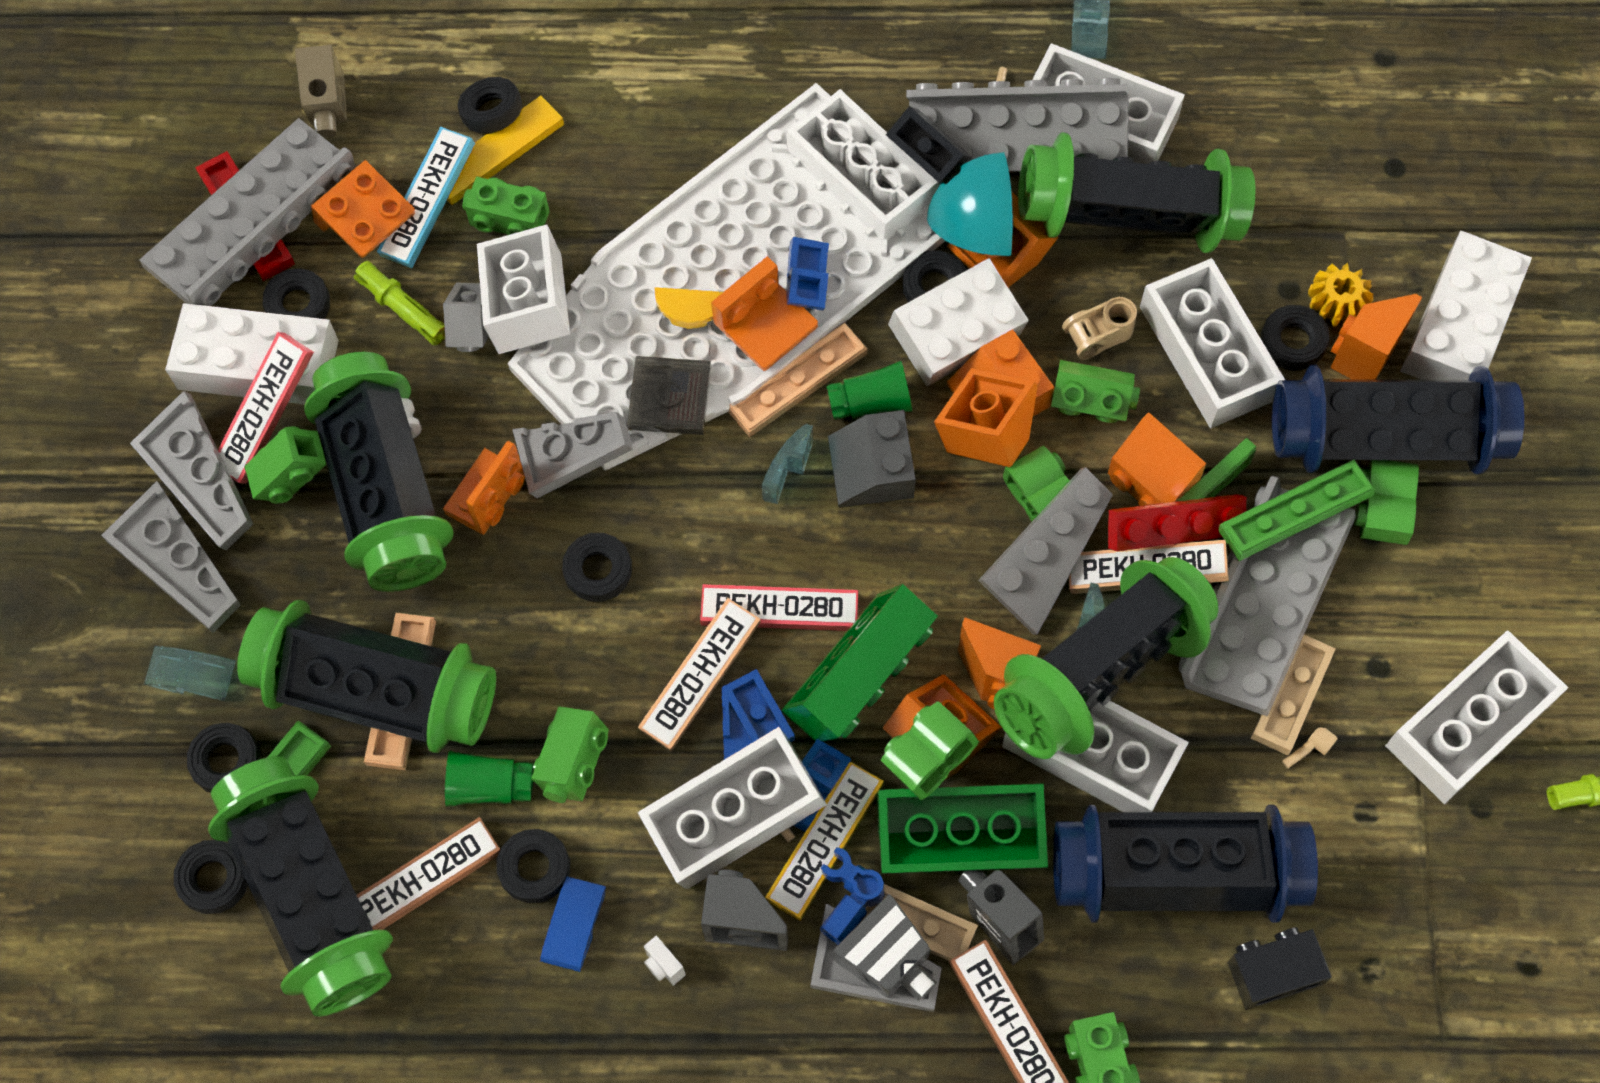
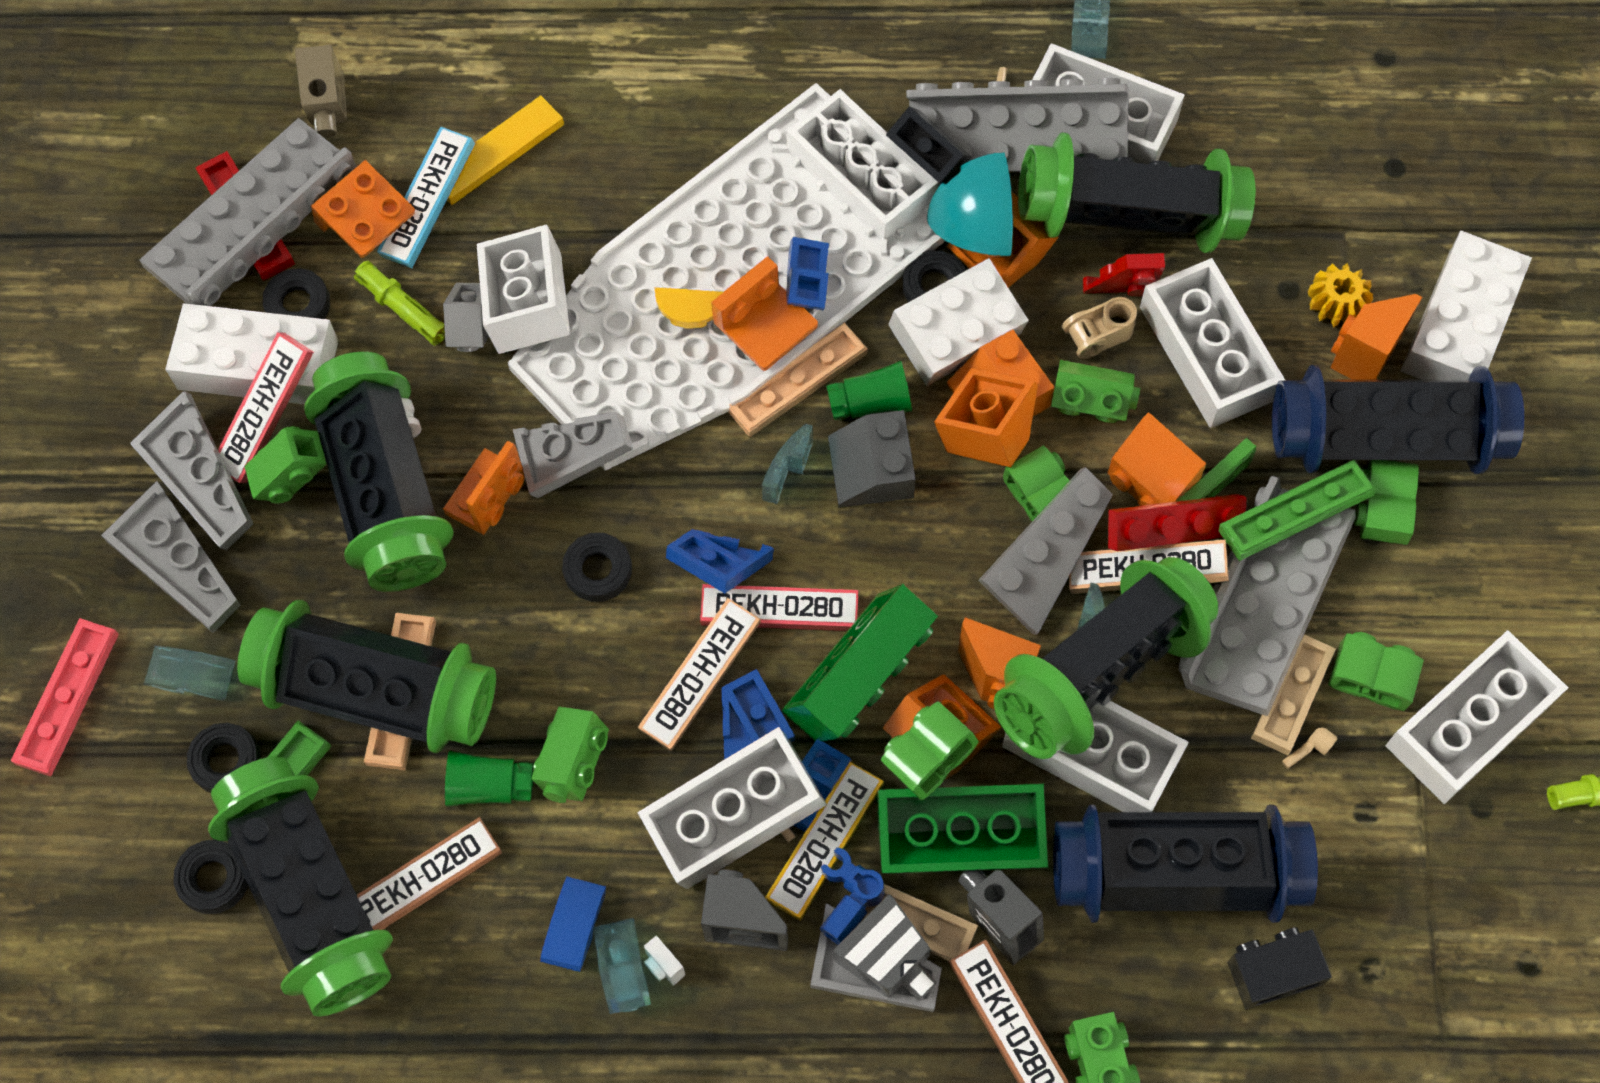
(65, 697): none -> coral tile
(496, 118): black tyre -> none
(504, 207): bright green brick -> none
(516, 848): black tyre -> none
(621, 966): none -> clear light blue slope
(669, 395): clear smoke tile -> none
(717, 559): none -> blue wing
(1127, 275): none -> red wing
(1303, 318): black tyre -> none
(1376, 671): none -> bright green brick

